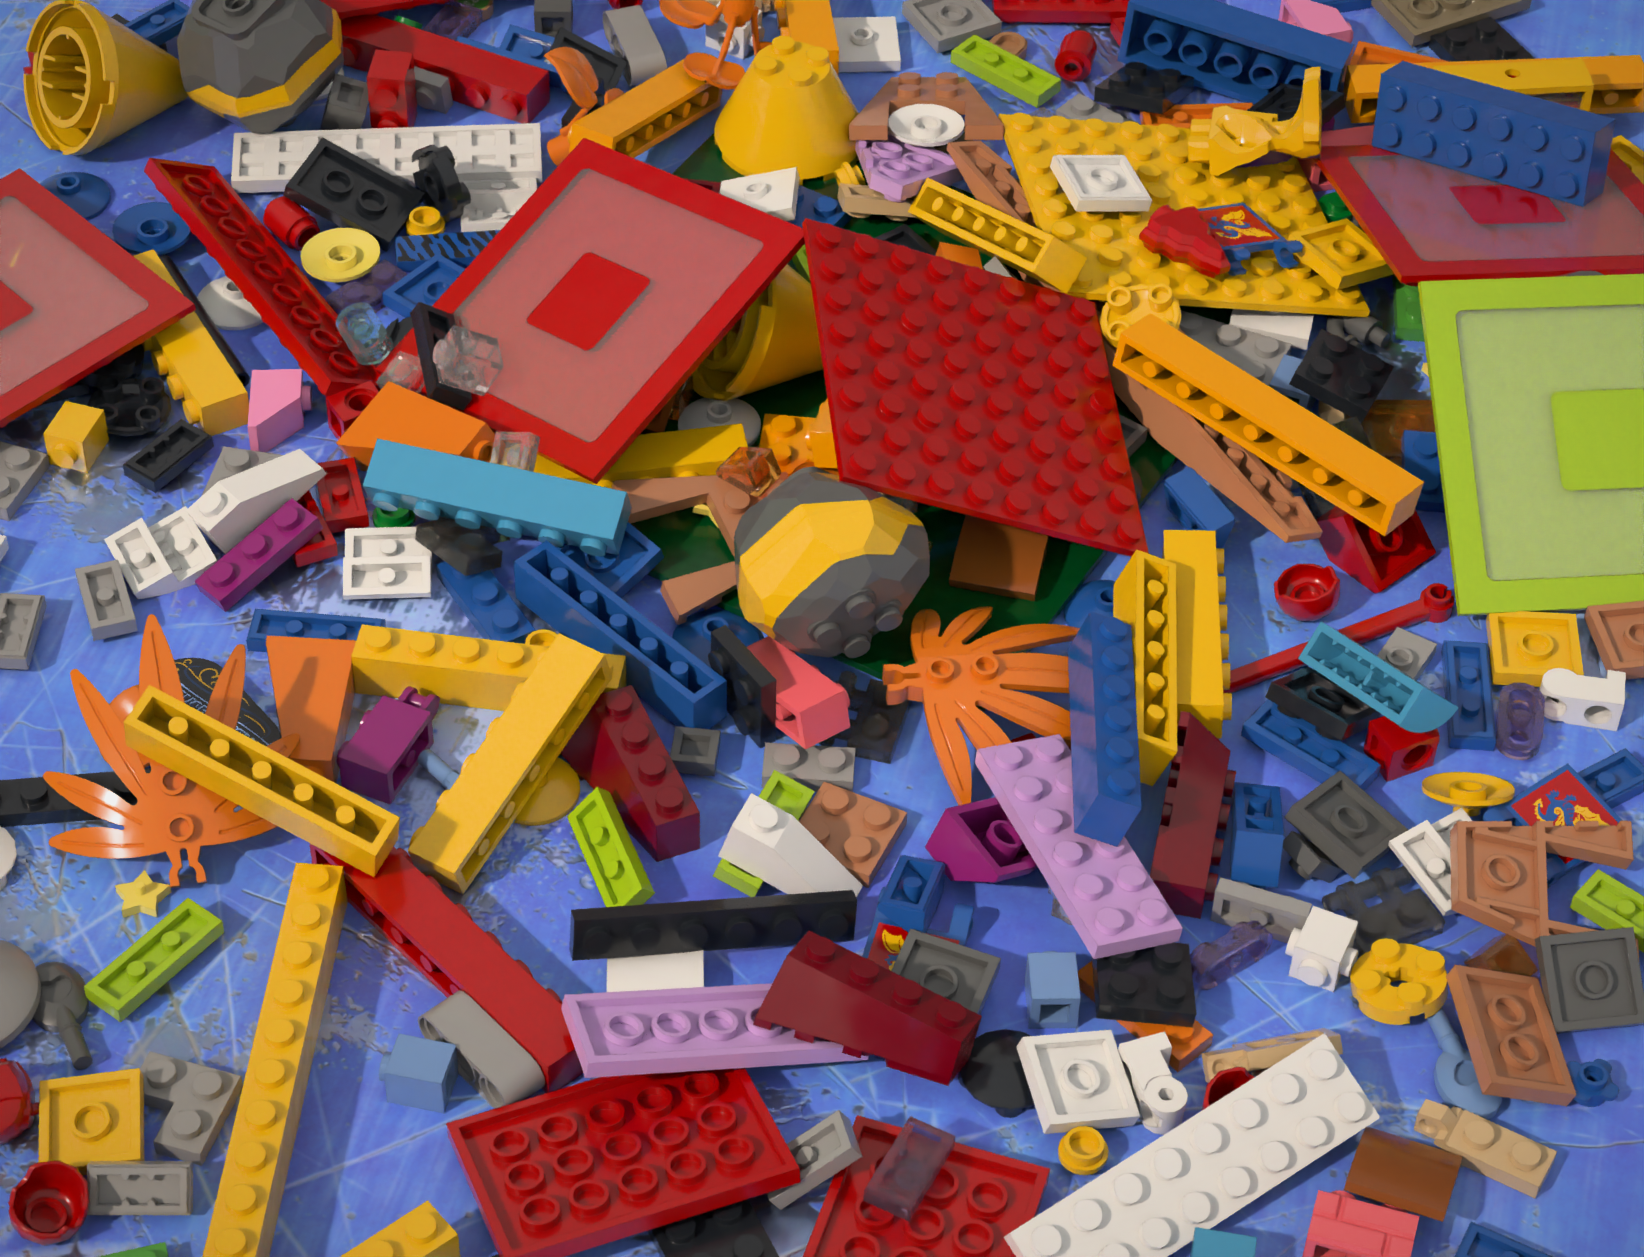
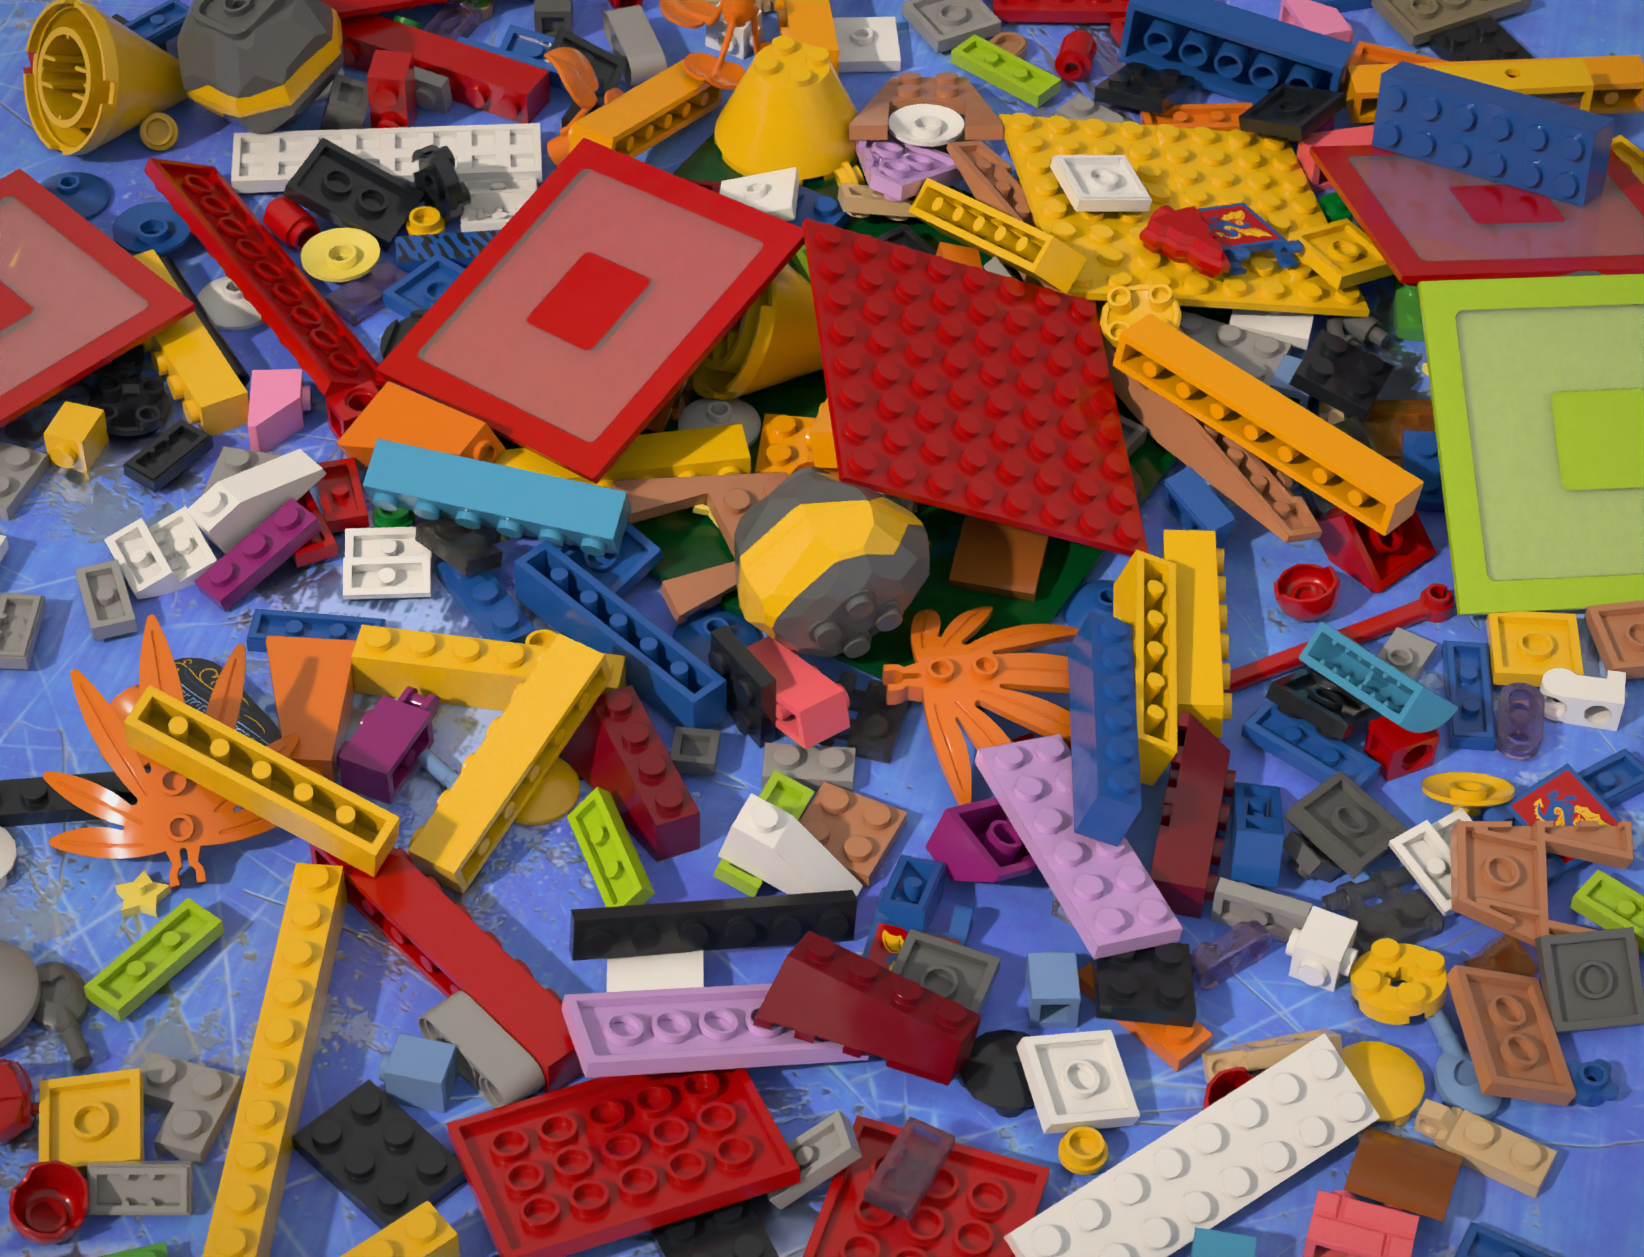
(159, 131): none -> yellow plate
(364, 333): clear light blue plate -> none
(378, 1156): none -> black plate
(403, 371): clear plate -> none
(429, 327): black plate -> none
(468, 360): clear brick -> none
(515, 450): clear plate -> none
(750, 470): clear orange slope -> none
(1156, 1093): white leg -> none
(1256, 138): yellow hips -> none
(1387, 1078): none -> yellow dish

